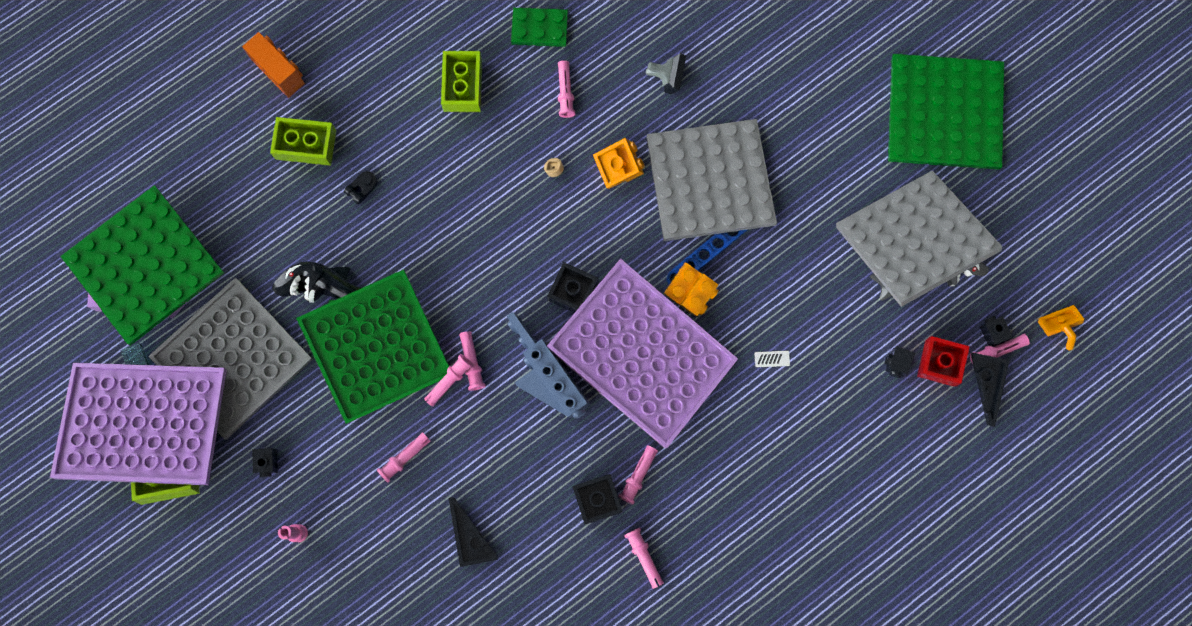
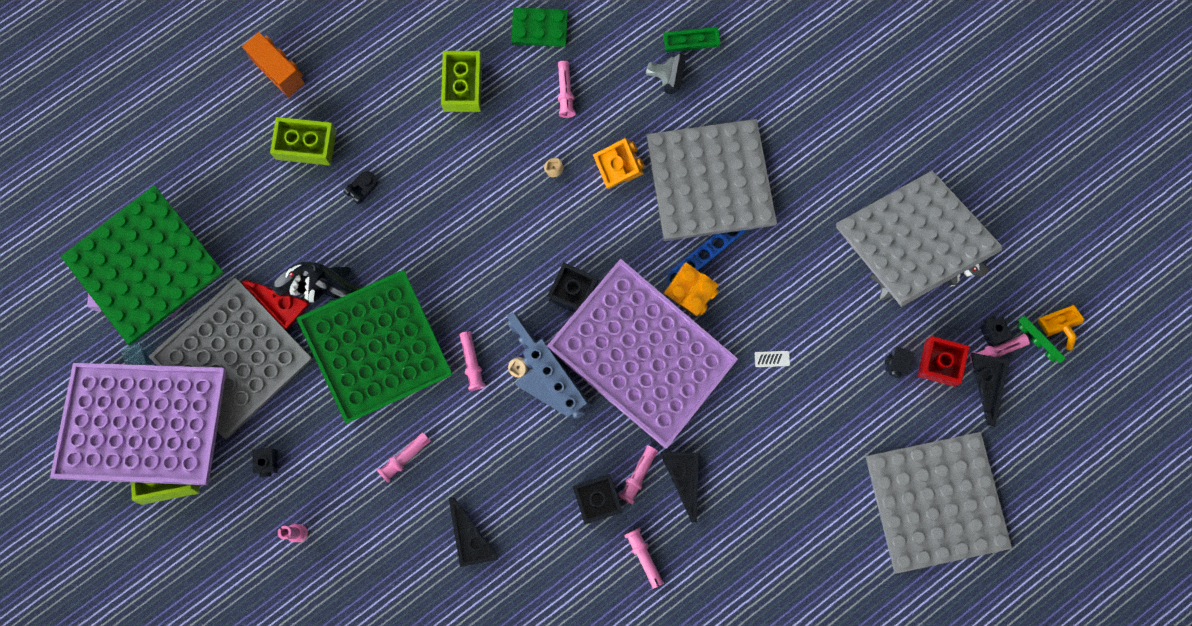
(282, 309): none -> red wing
(454, 373): bright pink pin -> none
(517, 367): none -> tan tile
(684, 474): none -> black wing
(691, 39): none -> green plate
(938, 502): none -> light grey plate
(946, 111): green plate -> none
(1040, 340): none -> green plate

